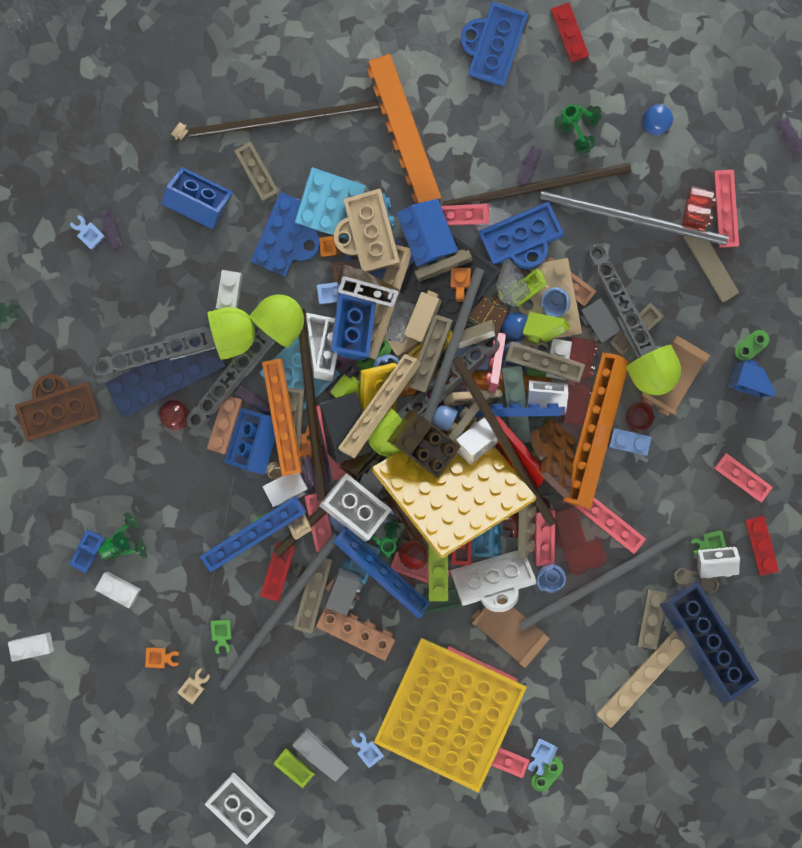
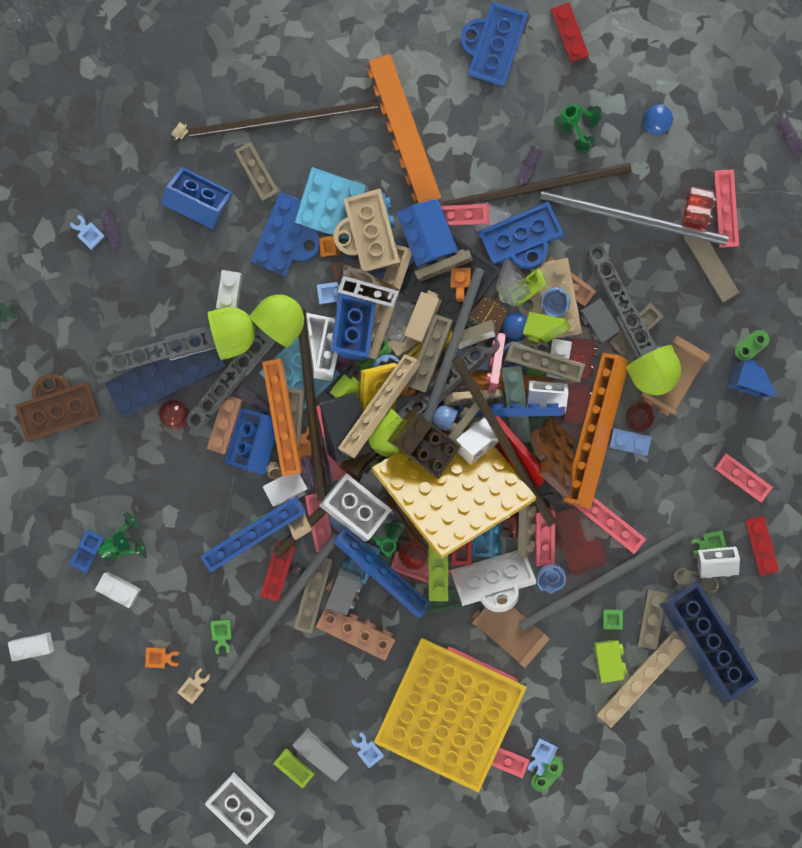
(609, 660): none -> lime brick
(612, 619): none -> bright green plate

